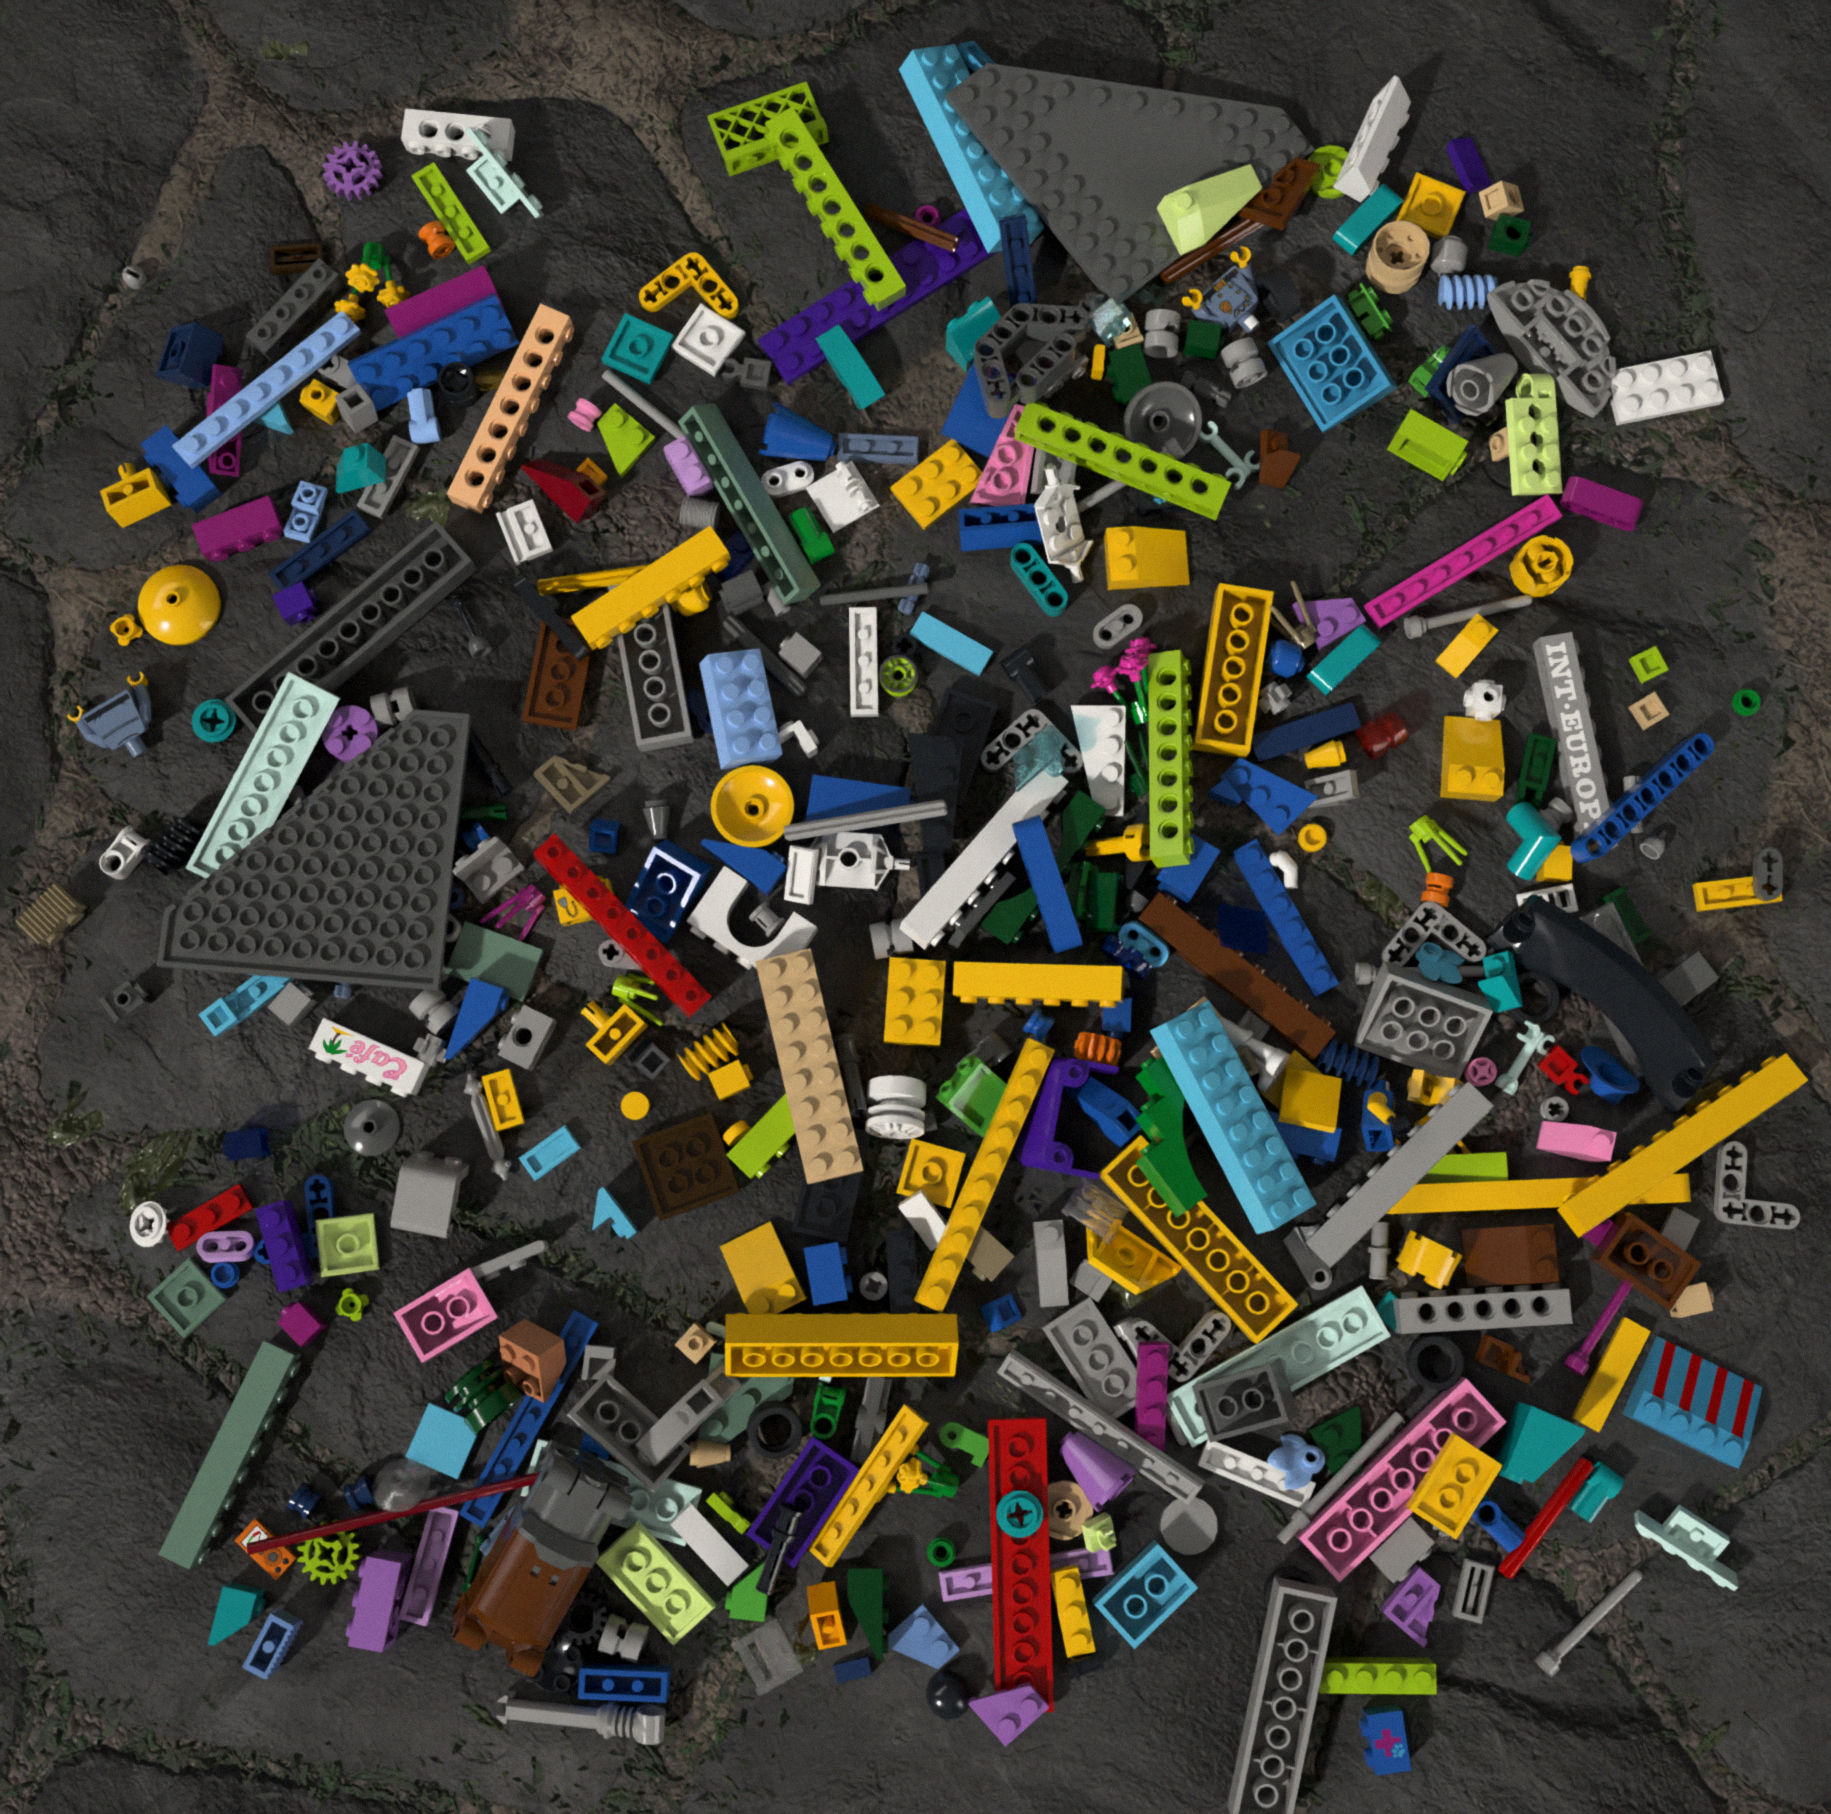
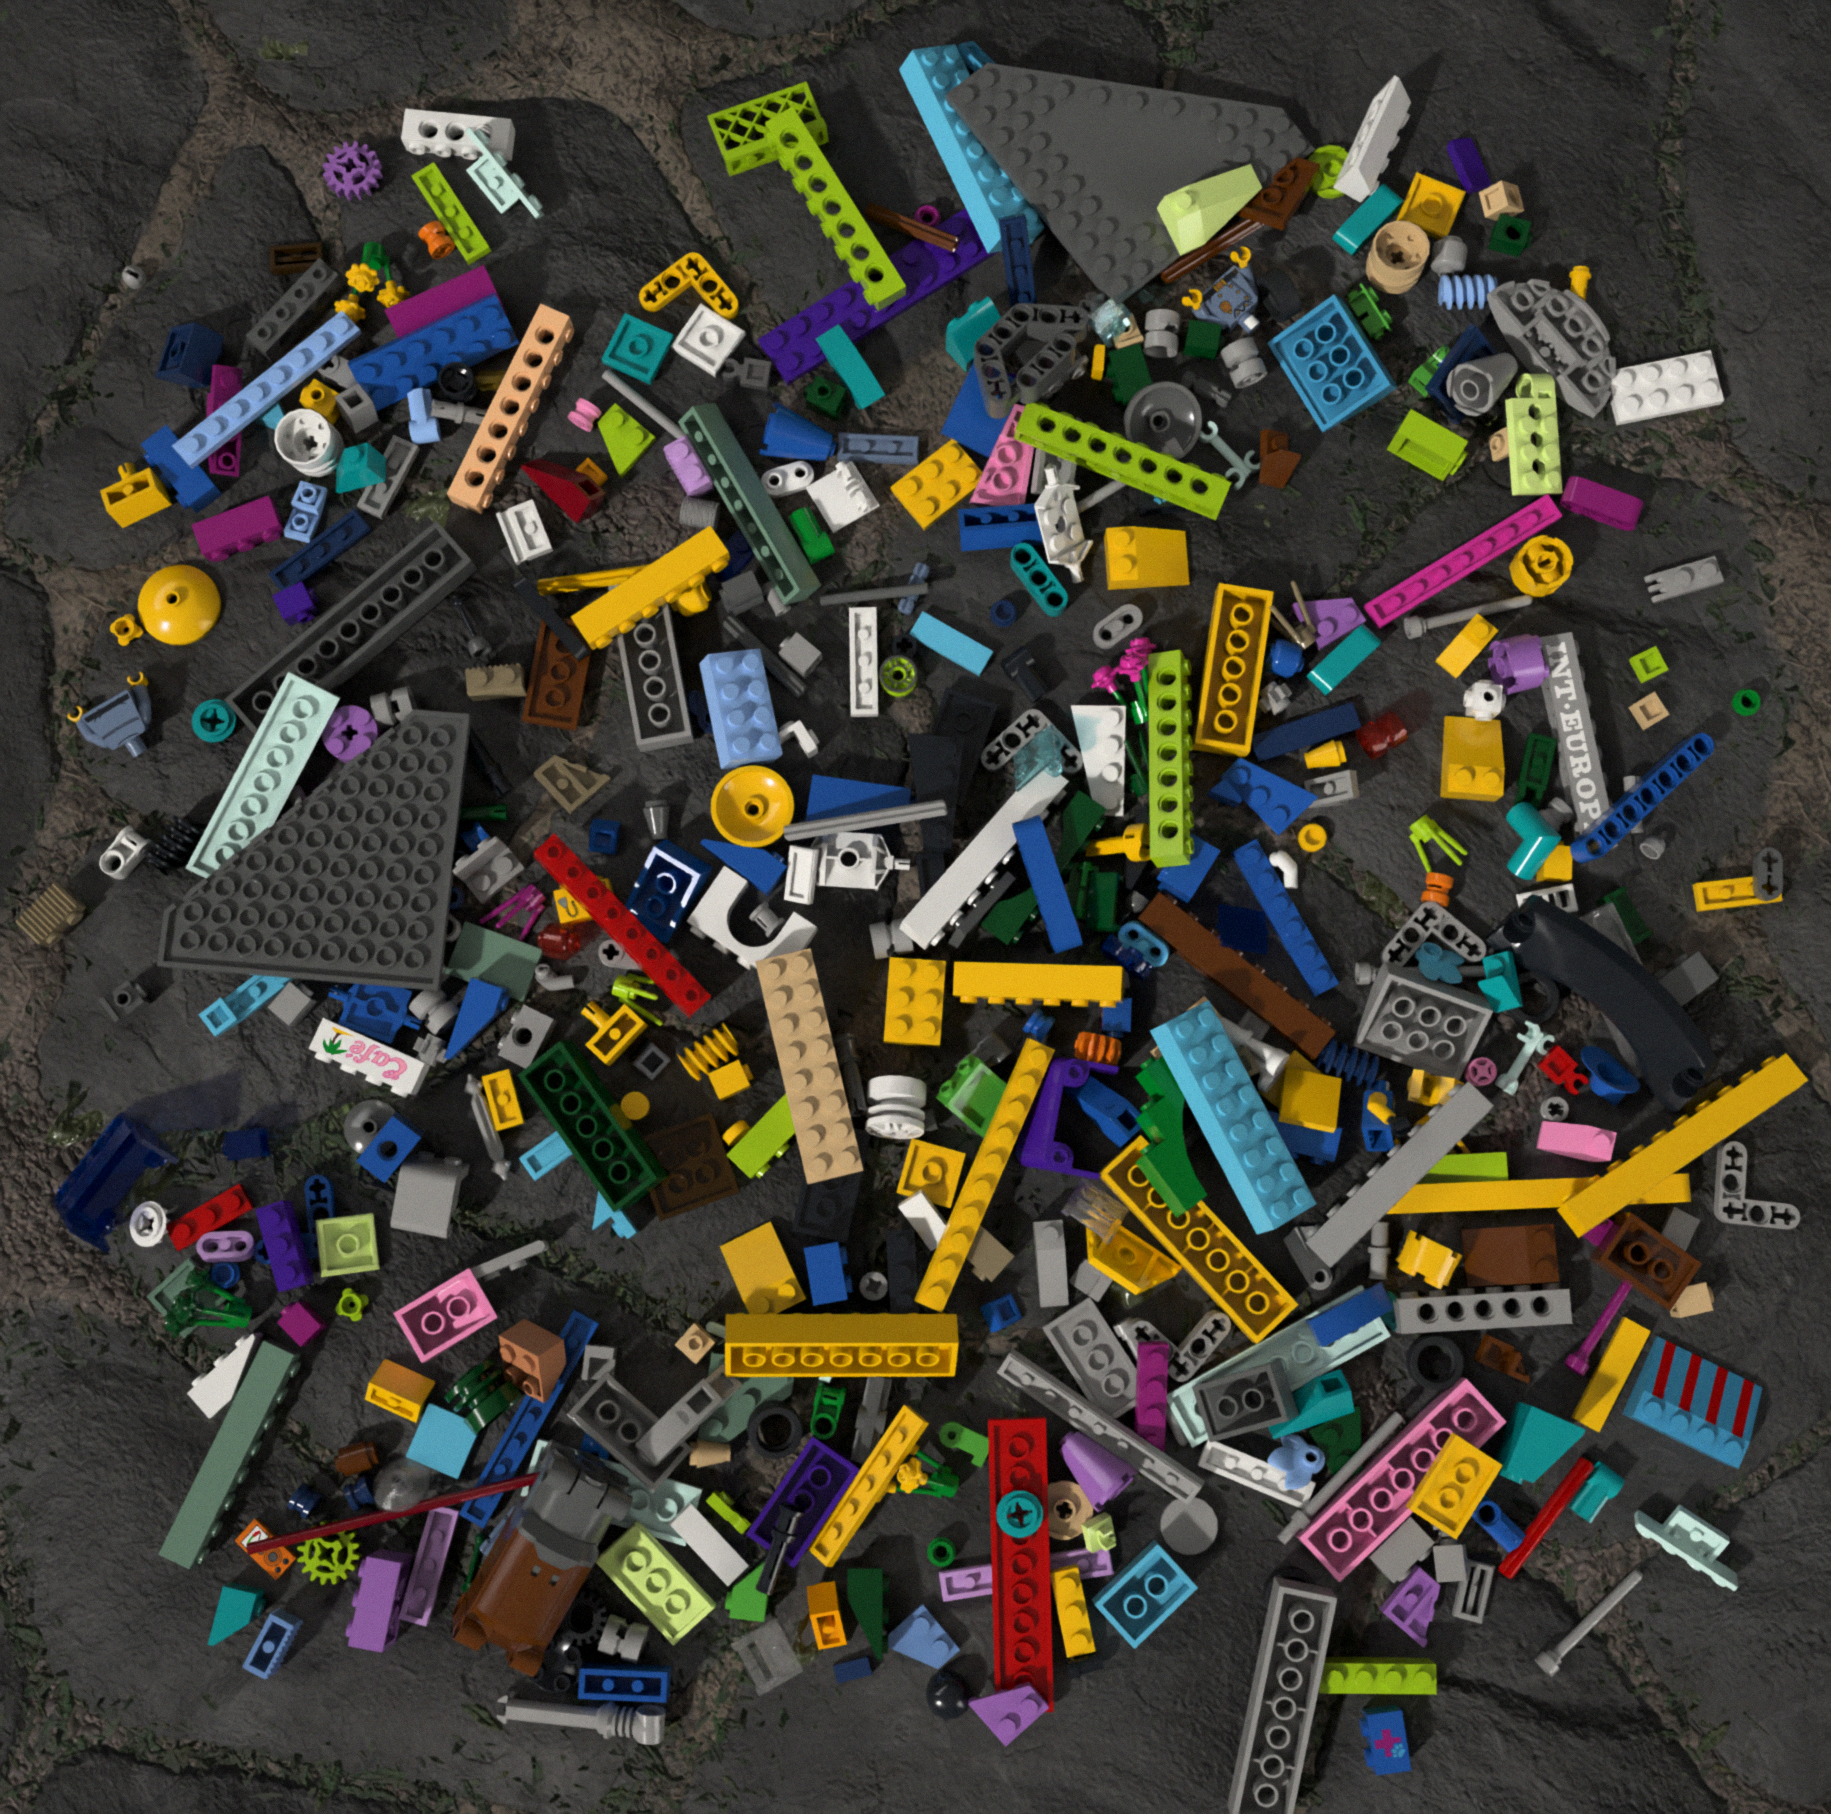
(105, 1177): none -> clear blue windscreen
(186, 1305): none -> plant
(219, 1388): none -> white slope
(301, 431): none -> white wheel
(357, 1457): none -> reddish brown brick
(375, 1010): none -> blue plate
(399, 1390): none -> yellow panel
(400, 1132): none -> blue piece
(457, 412): none -> light grey pin
(496, 682): none -> dark tan brick
(551, 980): none -> light grey arm
(559, 941): none -> clear red head
(592, 1126): none -> dark green brick
(825, 397): none -> dark green brick
(1003, 613): none -> dark blue plate
(1318, 1402): none -> teal slope
(1349, 1314): none -> blue slope
(1450, 1561): none -> light grey brick
(1517, 663): none -> medium lavender brick
(1685, 579): none -> light grey hinge

